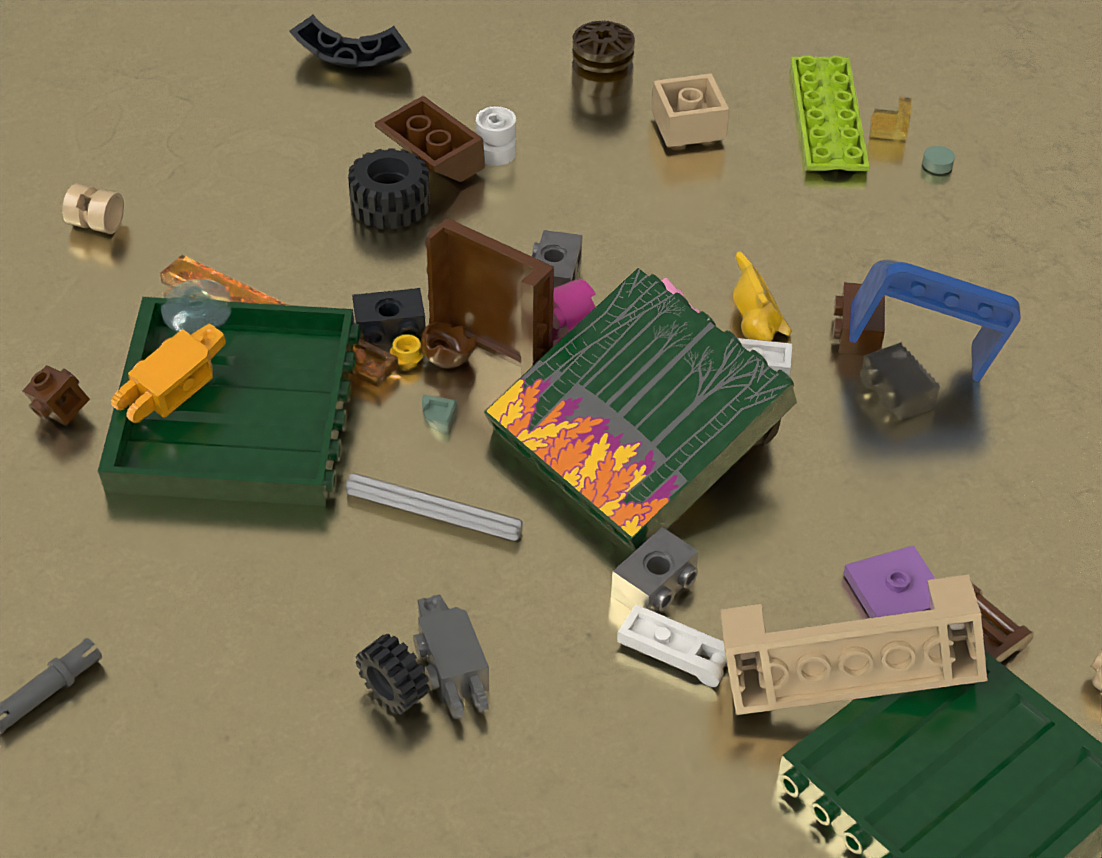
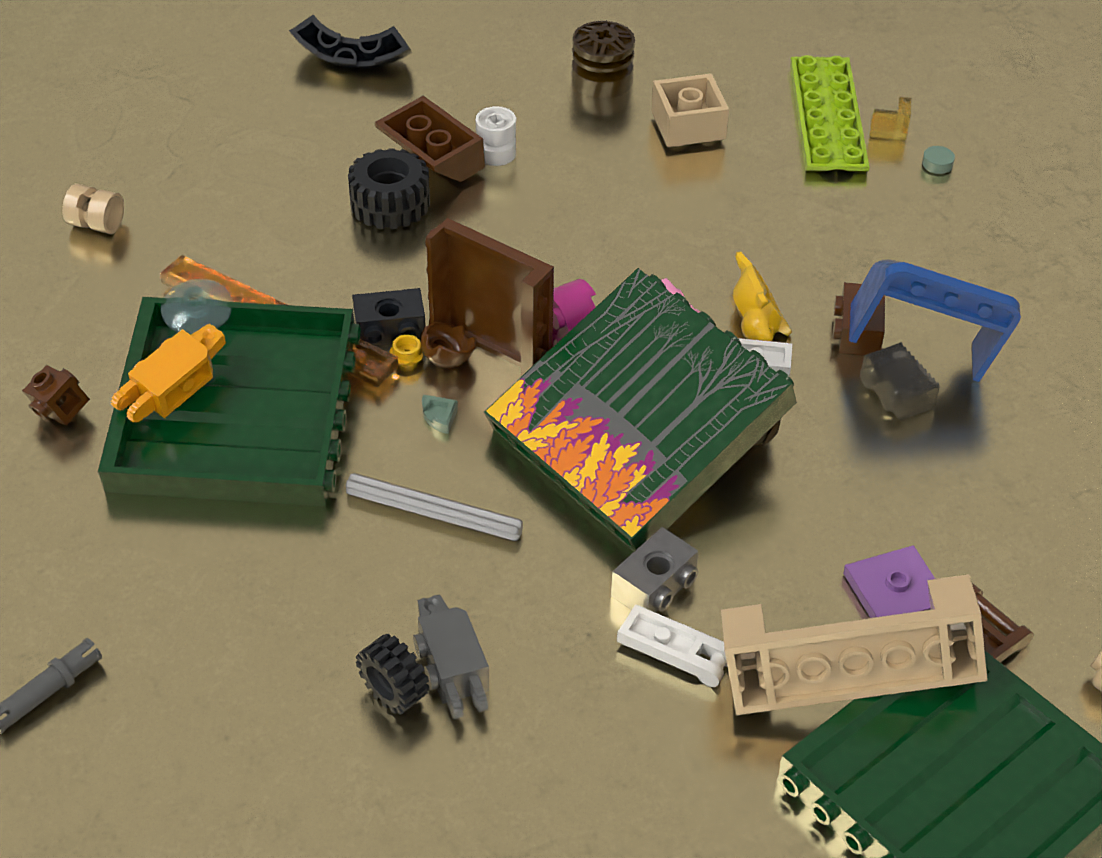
(562, 252): flat silver brick -> none

